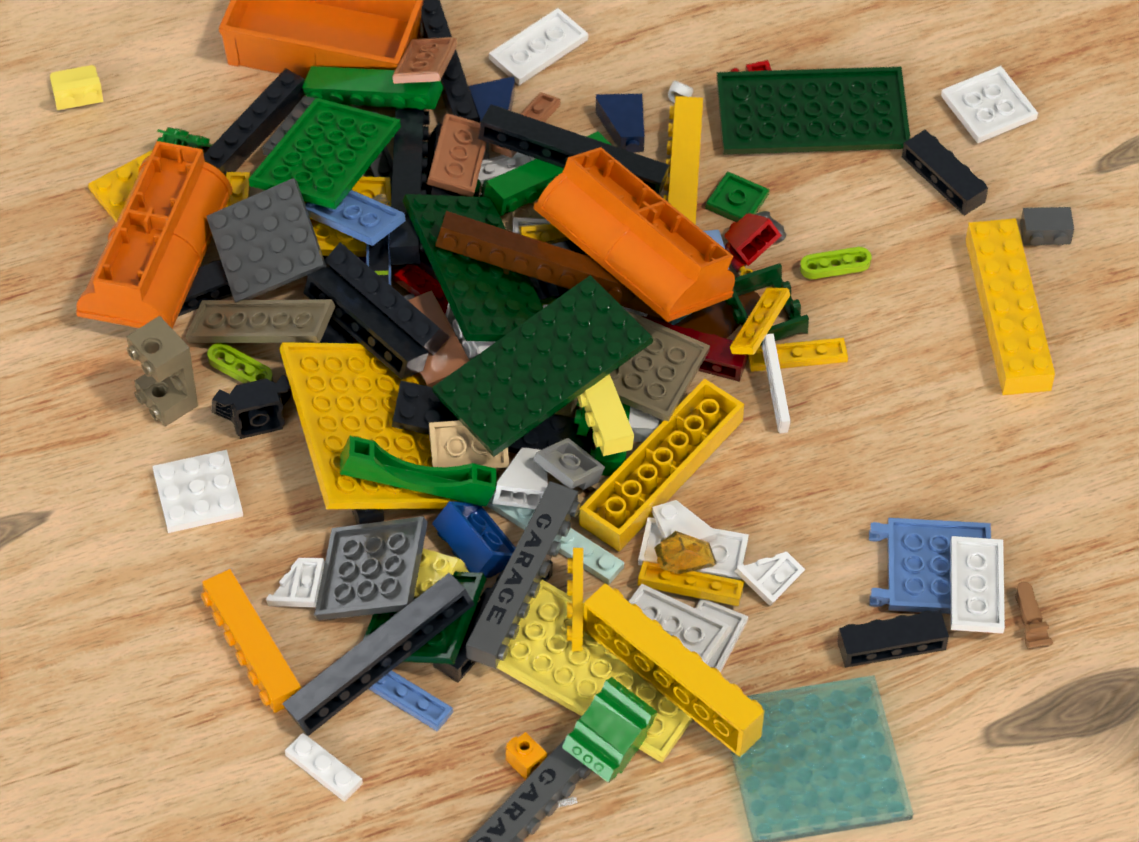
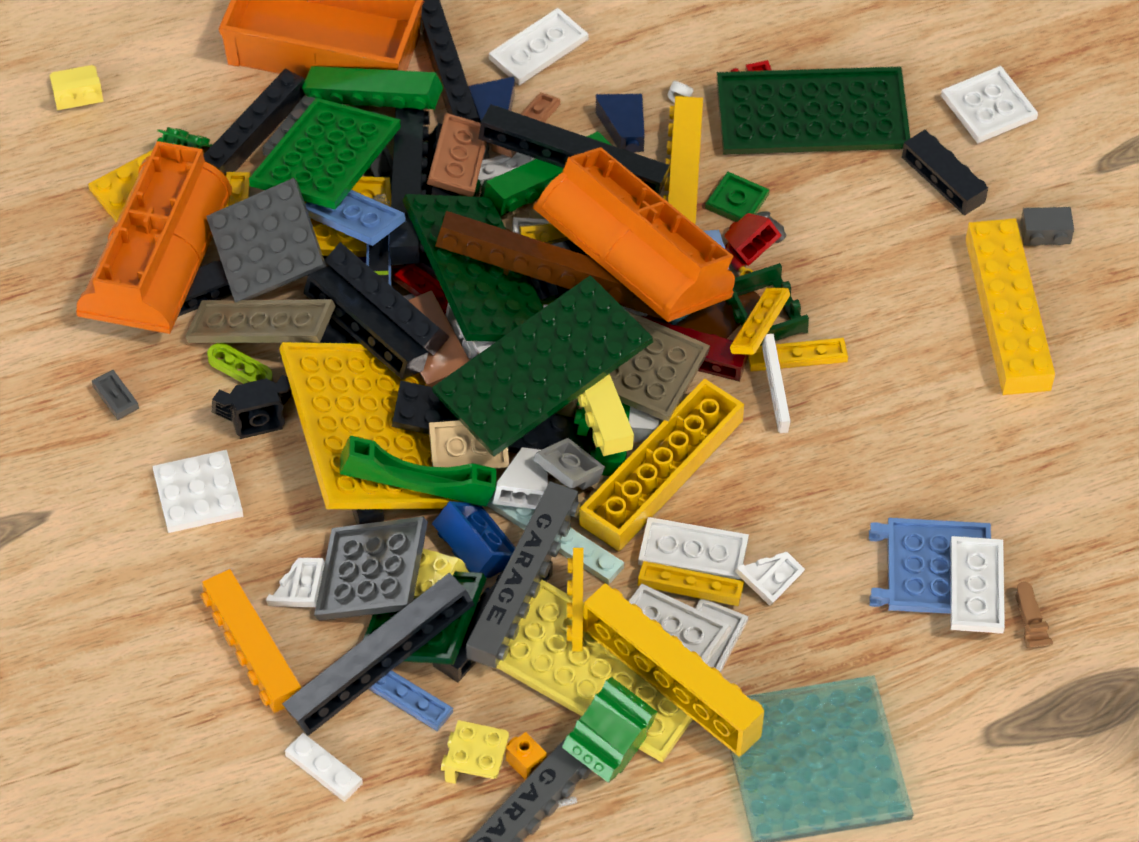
(115, 394): none -> dark grey plate
(167, 371): dark tan plate -> none
(425, 60): nougat tile -> none
(474, 751): none -> light yellow bracket
(676, 517): white wing -> none
(684, 554): clear yellow slope -> none
(844, 259): lime plate -> none
(892, 638): black brick -> none

